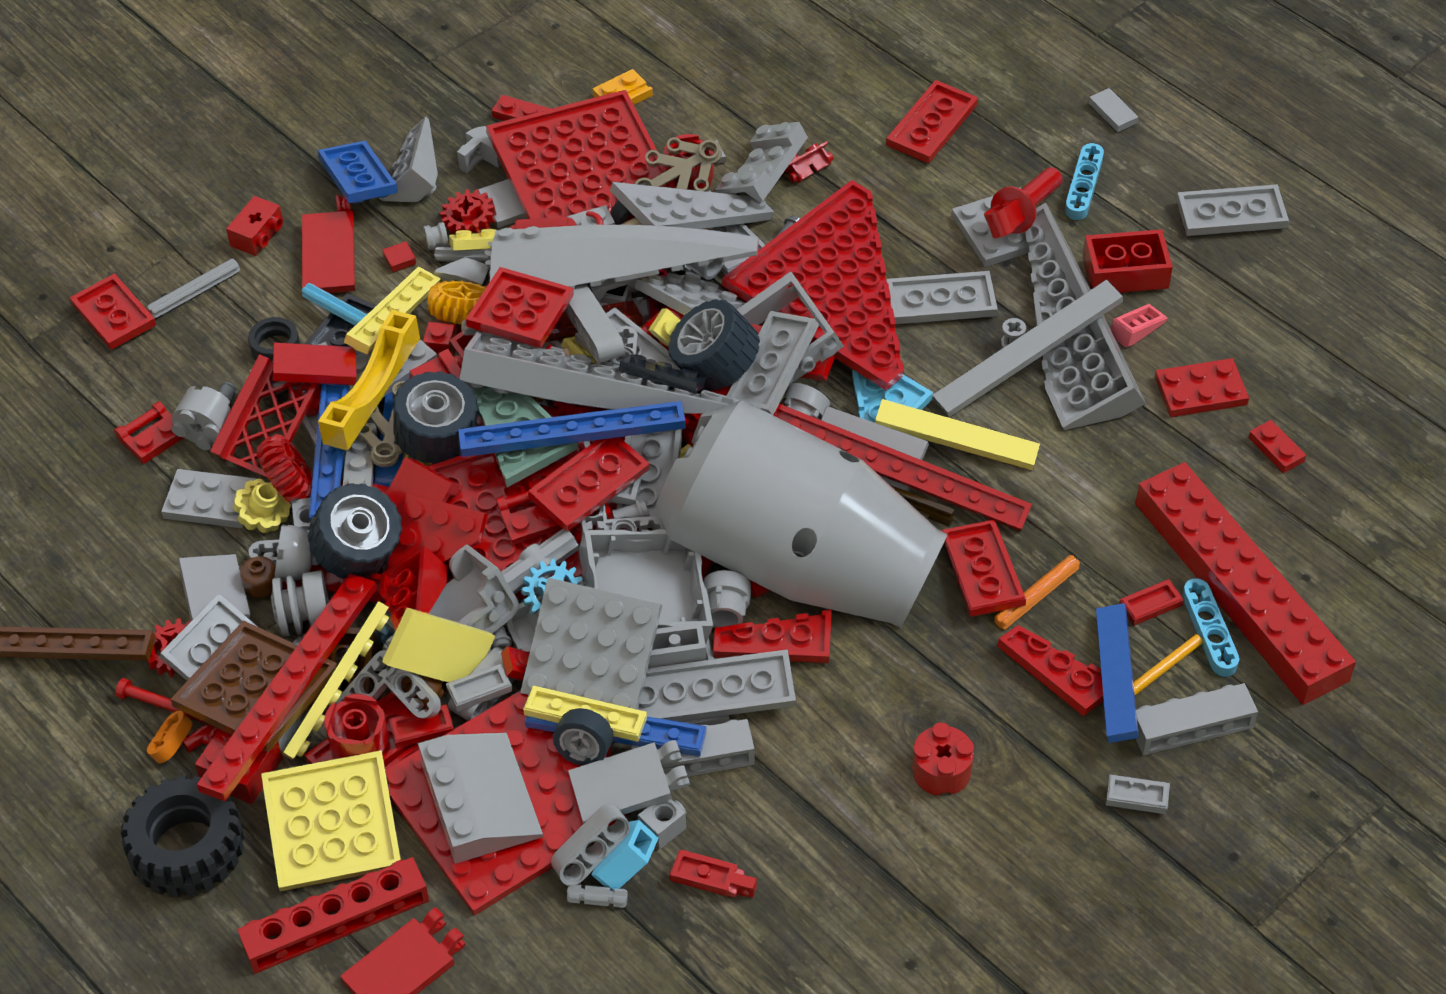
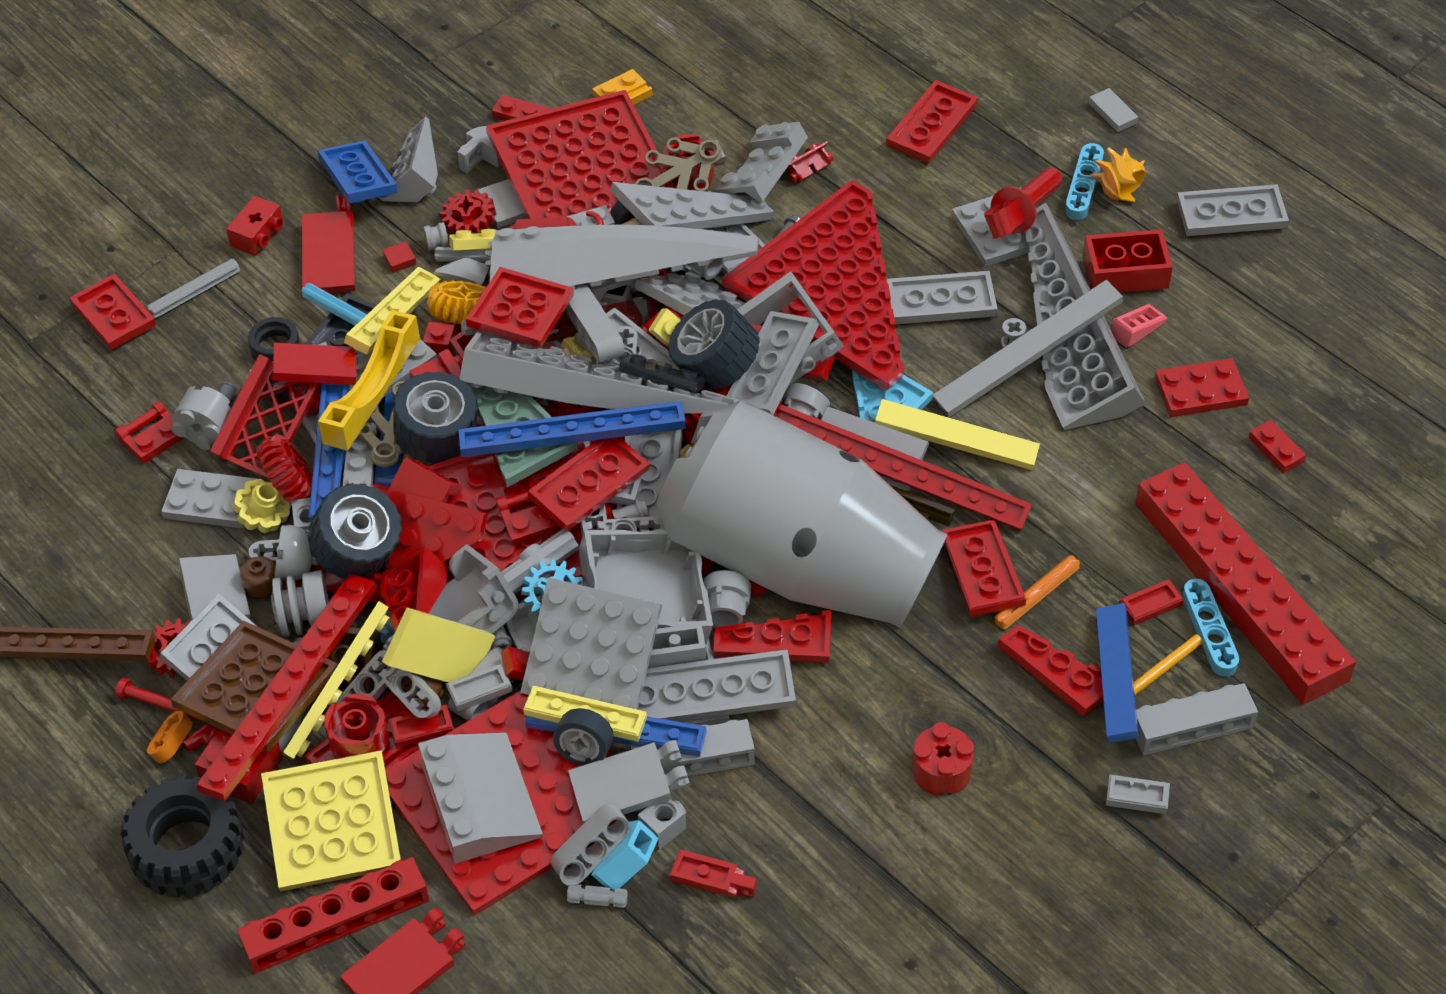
(1120, 176): none -> light orange hair

